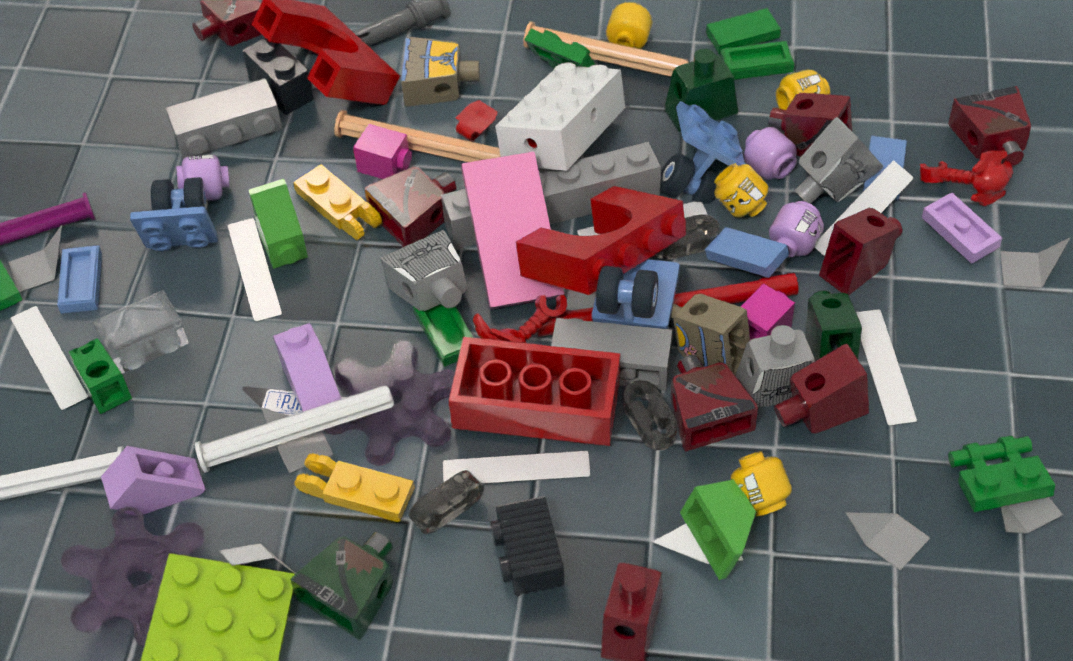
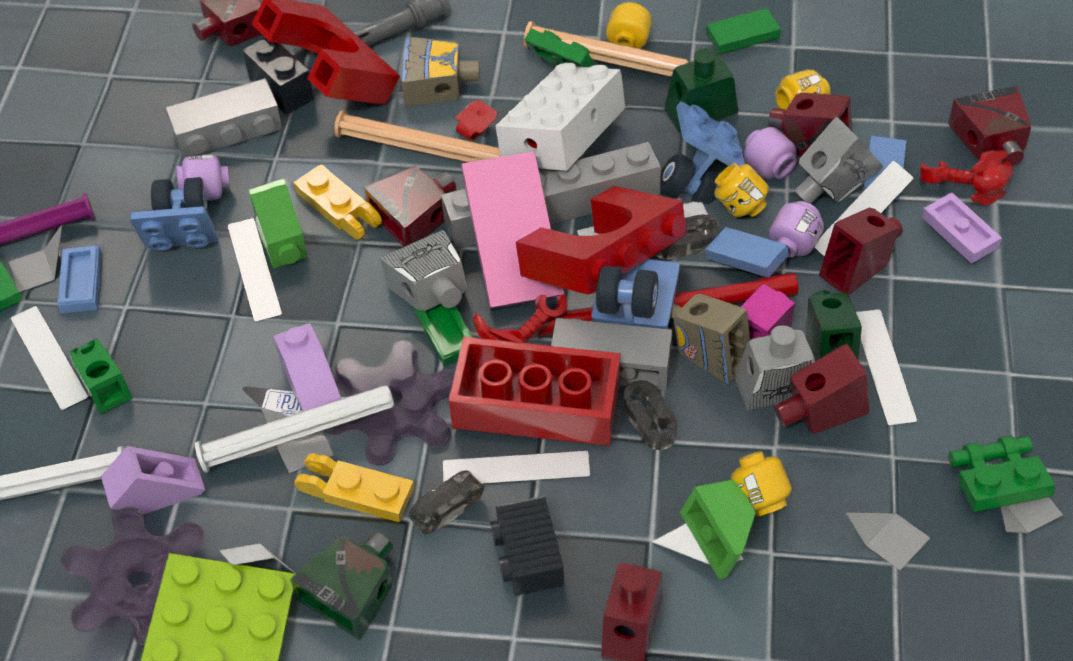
(141, 332): clear brick -> none
(382, 152): dark pink brick -> none
(710, 404): dark red torso -> none
(758, 60): green tile -> none
(1030, 269): light grey sticker -> none

